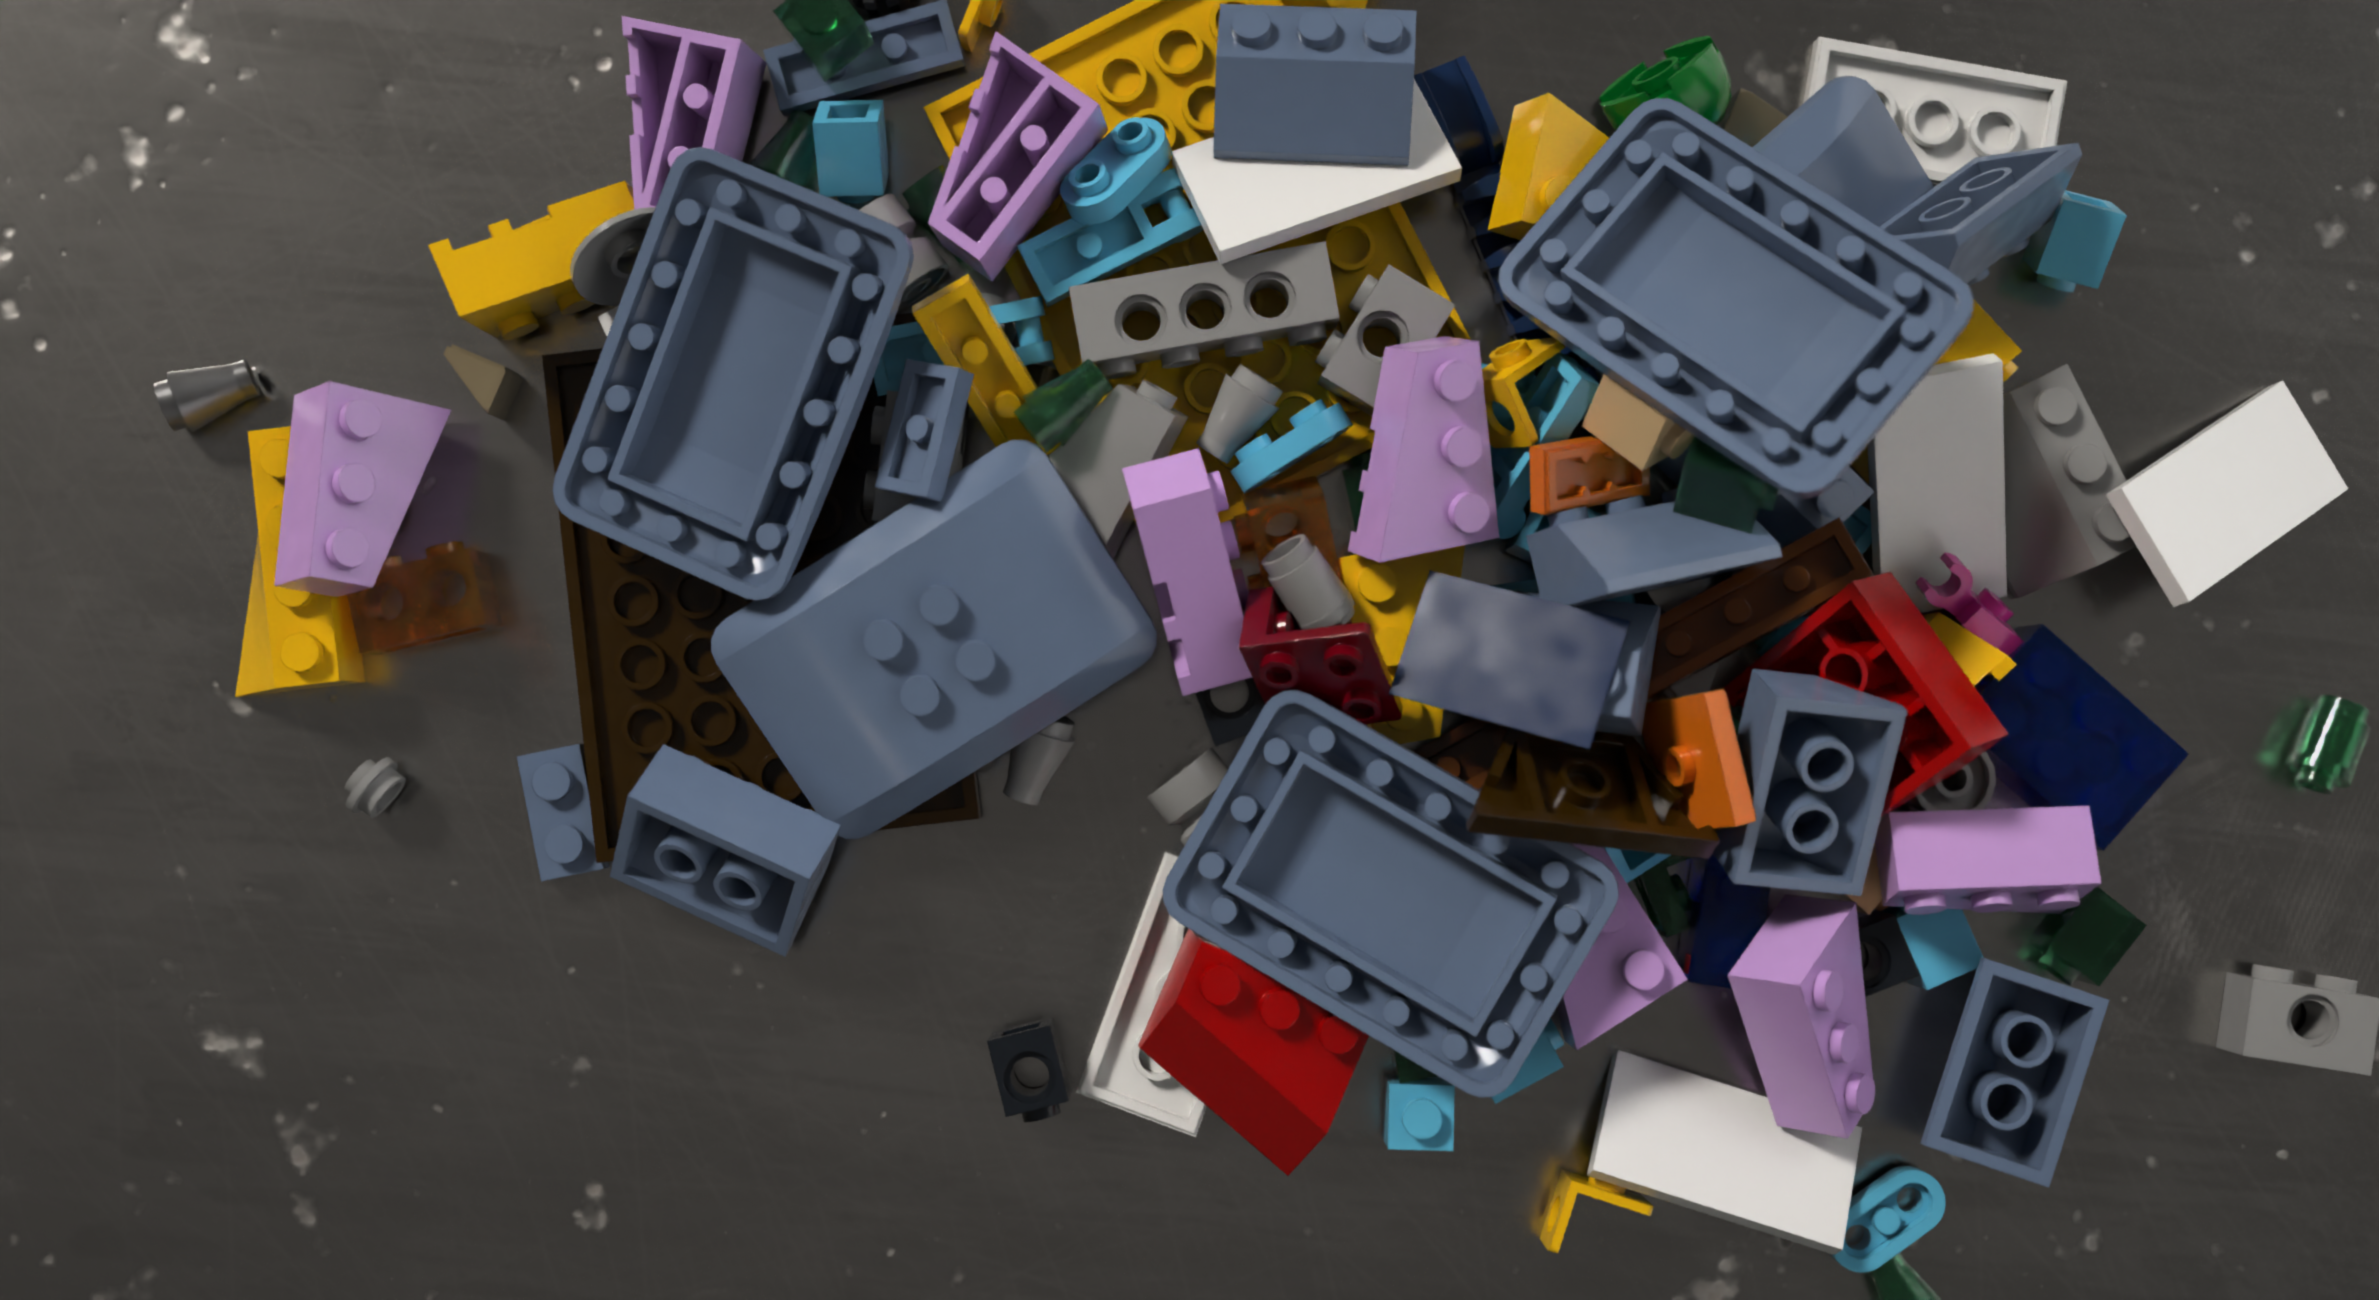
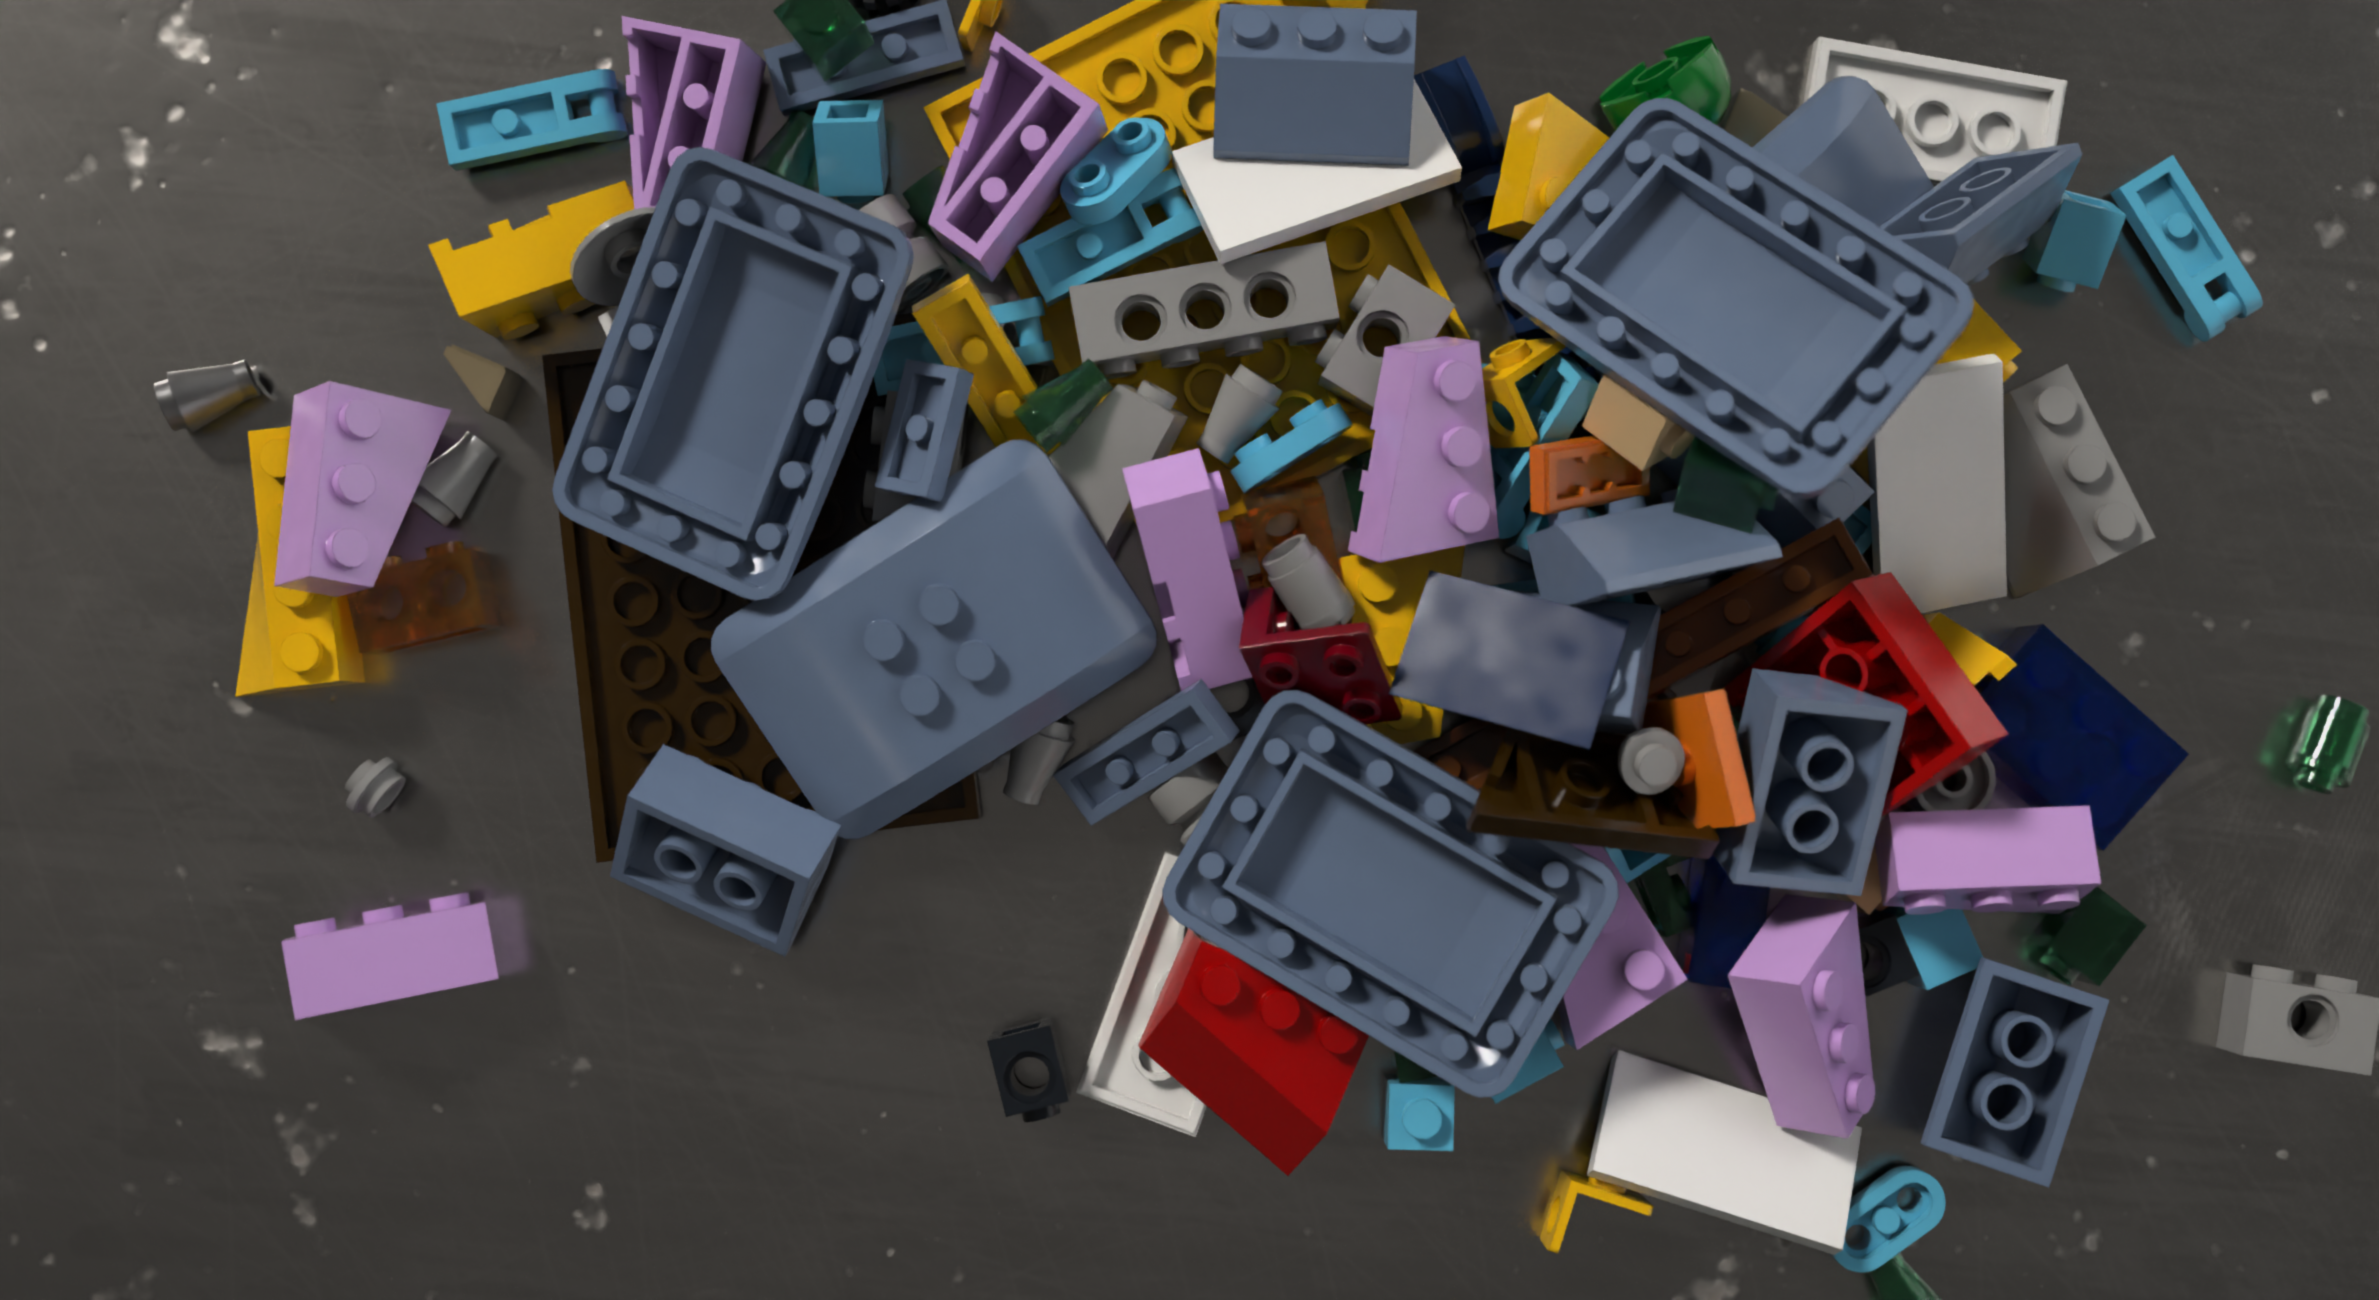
(388, 956): none -> lavender wedge
(453, 479): none -> light grey cone
(530, 119): none -> medium azure plate
(559, 811): sand blue plate -> none
(1147, 752): none -> sand blue plate
(1650, 760): none -> light grey plate
(1980, 614): dark pink plate -> none
(2187, 248): none -> medium azure plate
(2227, 493): white tile -> none

